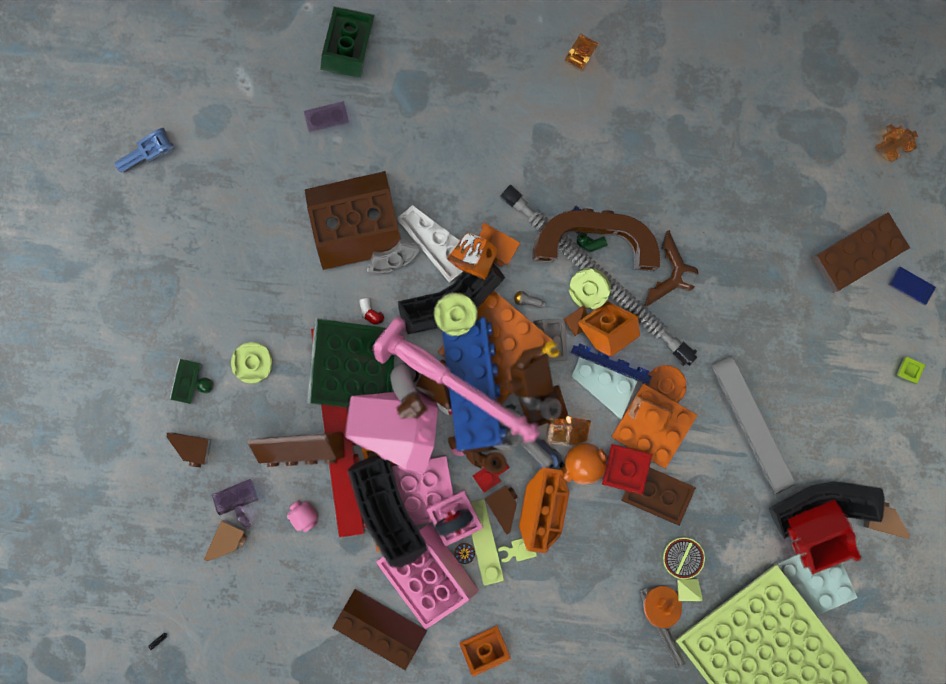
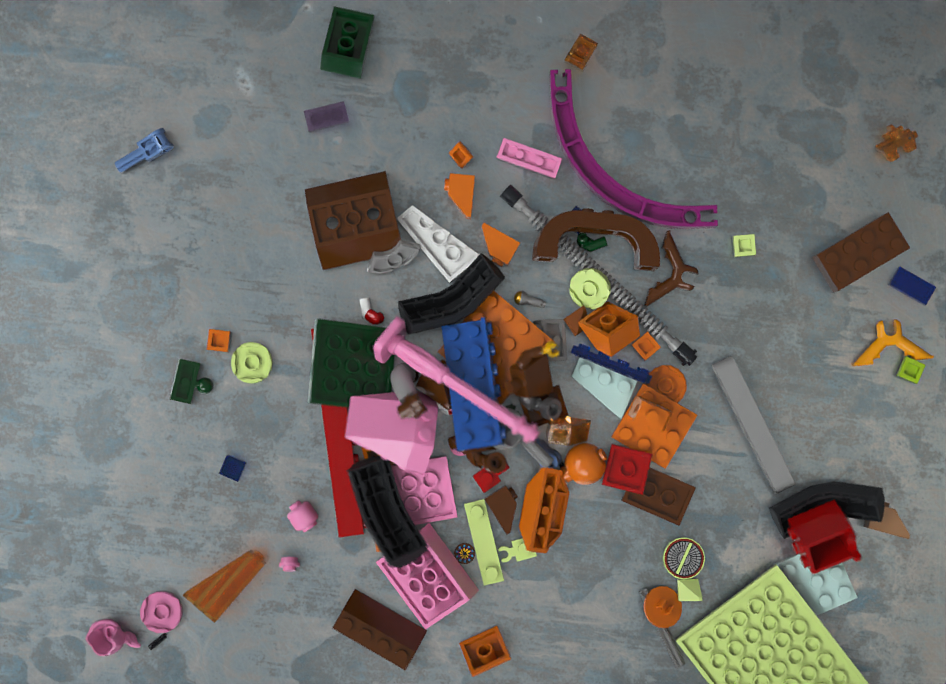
(108, 638): none -> bright pink hair
(161, 611): none -> bright pink tile
(191, 448): reddish brown slope -> none
(218, 340): none -> orange plate
(222, 588): none -> clear orange slope
(226, 540): medium nougat slope -> none
(232, 468): none -> clear blue tile
(234, 498): clear purple plate -> none
(289, 564): none -> bright pink plate
(298, 448): reddish brown slope -> none
(454, 518): bright pink plate -> none
(455, 314): yellowish green tile -> none
(460, 191): none -> orange slope
(461, 154): none -> orange slope
(474, 253): orange torso -> none
(529, 158): none -> bright pink plate
(604, 185): none -> magenta piece
(646, 346): none -> orange plate
(744, 245): none -> yellowish green plate
(883, 340): none -> light orange piece

